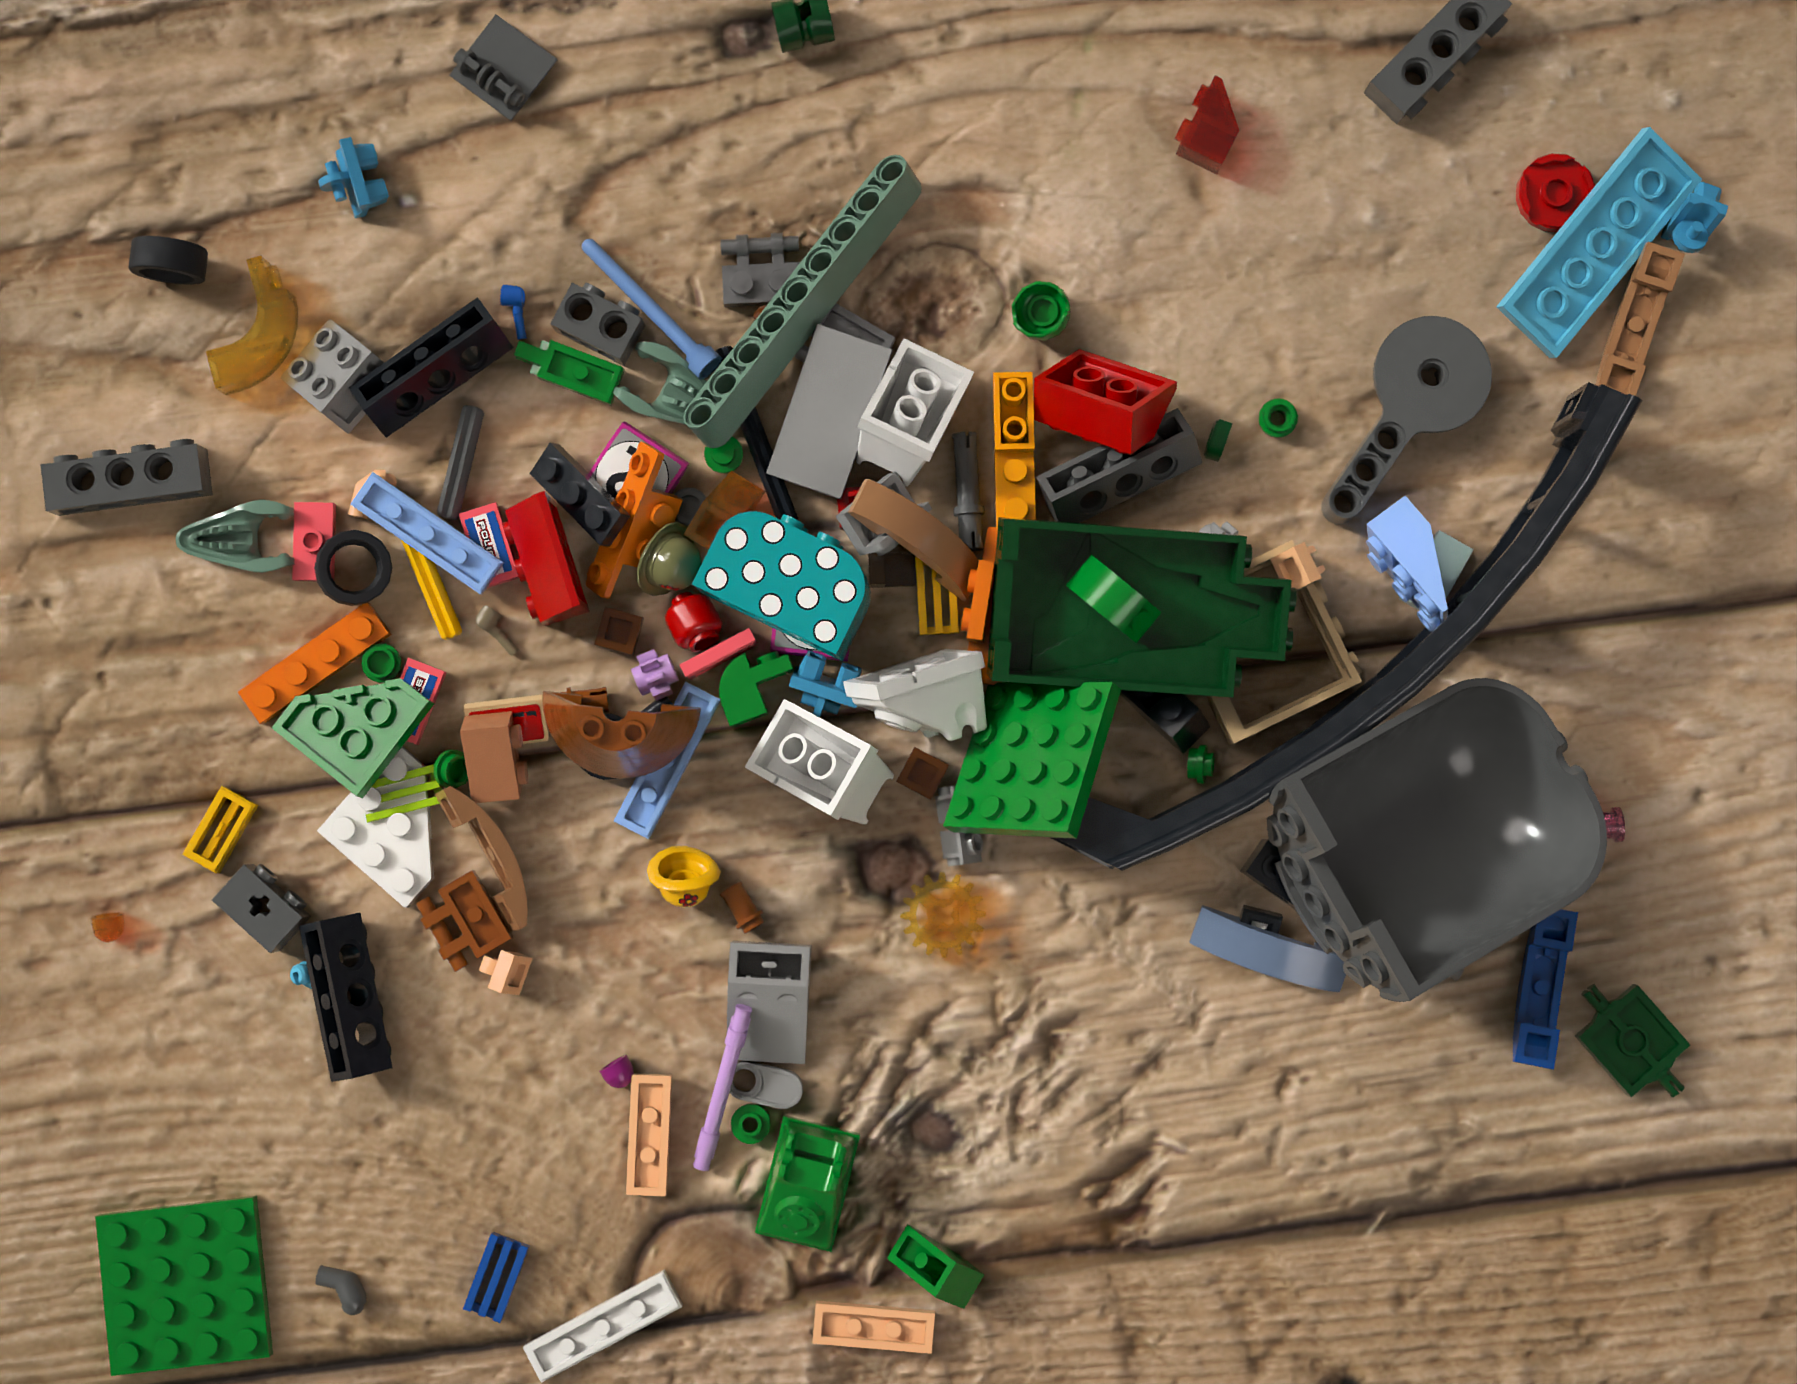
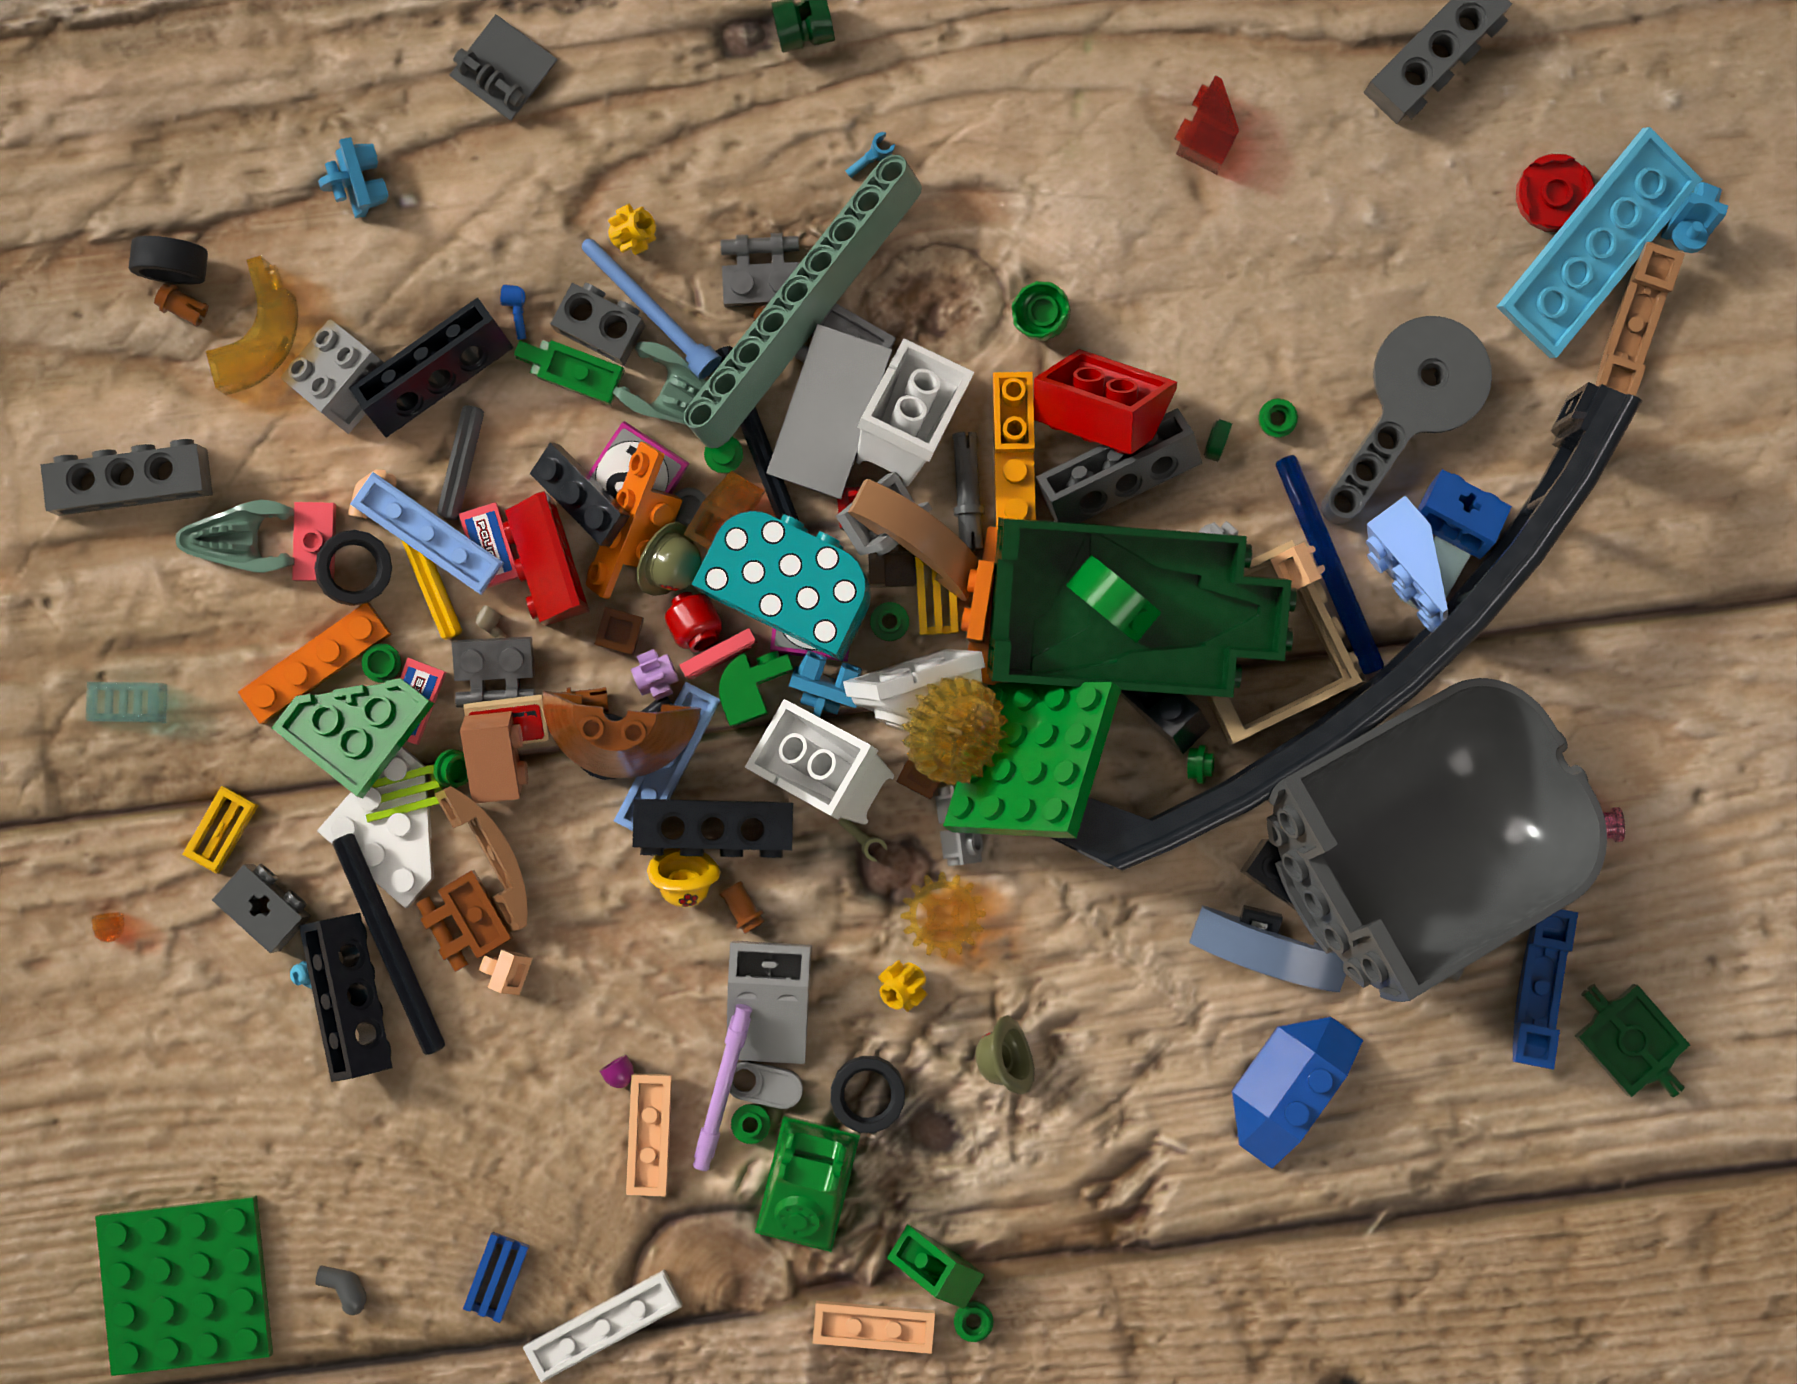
(156, 702): none -> clear light blue slope
(180, 304): none -> dark orange pin
(388, 944): none -> black axle
(492, 659): none -> flat silver plate
(632, 229): none -> yellow gear
(774, 816): none -> black brick
(864, 839): none -> olive hand
(865, 1124): none -> black tyre
(872, 155): none -> dark azure hand
(889, 634): none -> green plate
(902, 986): none -> yellow gear
(965, 707): none -> clear yellow gear
(978, 1333): none -> green plate
(1006, 1057): none -> olive hat
(1291, 1085): none -> blue wedge
(1326, 555): none -> clear blue axle
(1463, 513): none -> blue brick

